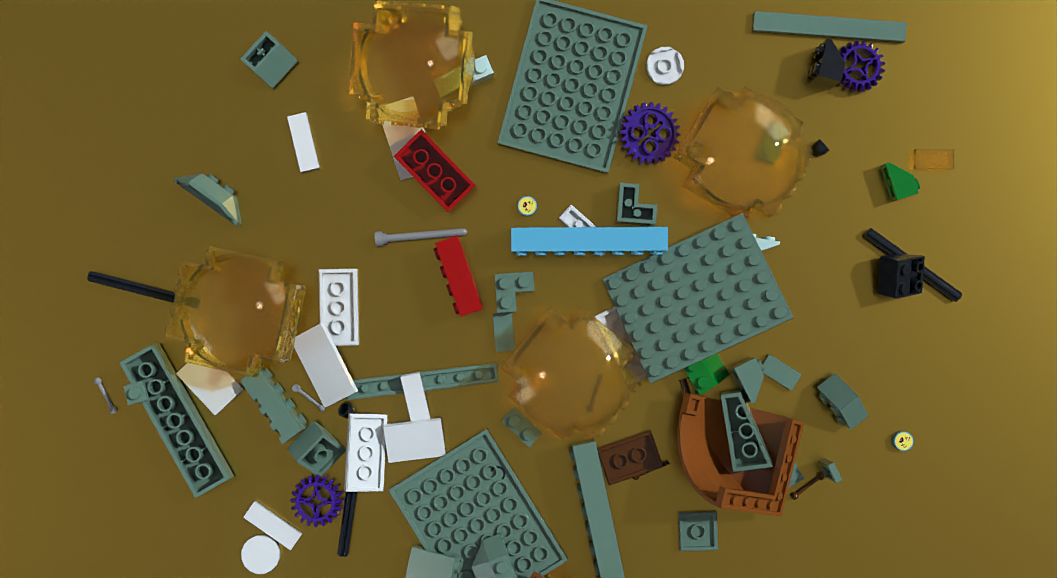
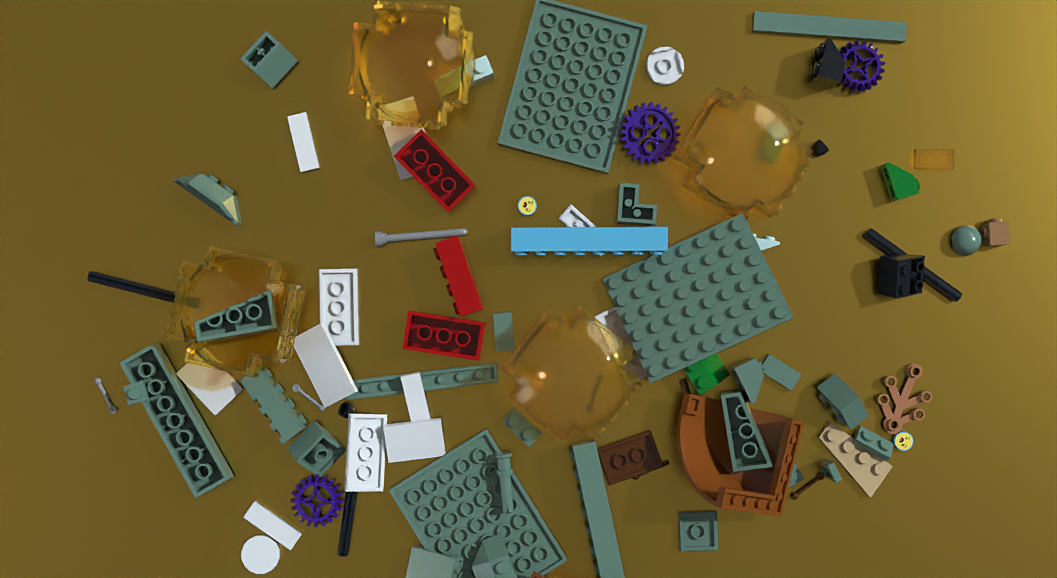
(245, 319): none -> sand green wedge
(444, 335): none -> red brick
(504, 472): none -> sand green pin
(508, 285): sand green brick -> none
(862, 465): none -> tan wing
(873, 443): none -> sand green plate
(902, 401): none -> nougat plant
(966, 240): none -> sand green hair
(995, 232): none -> medium nougat brick

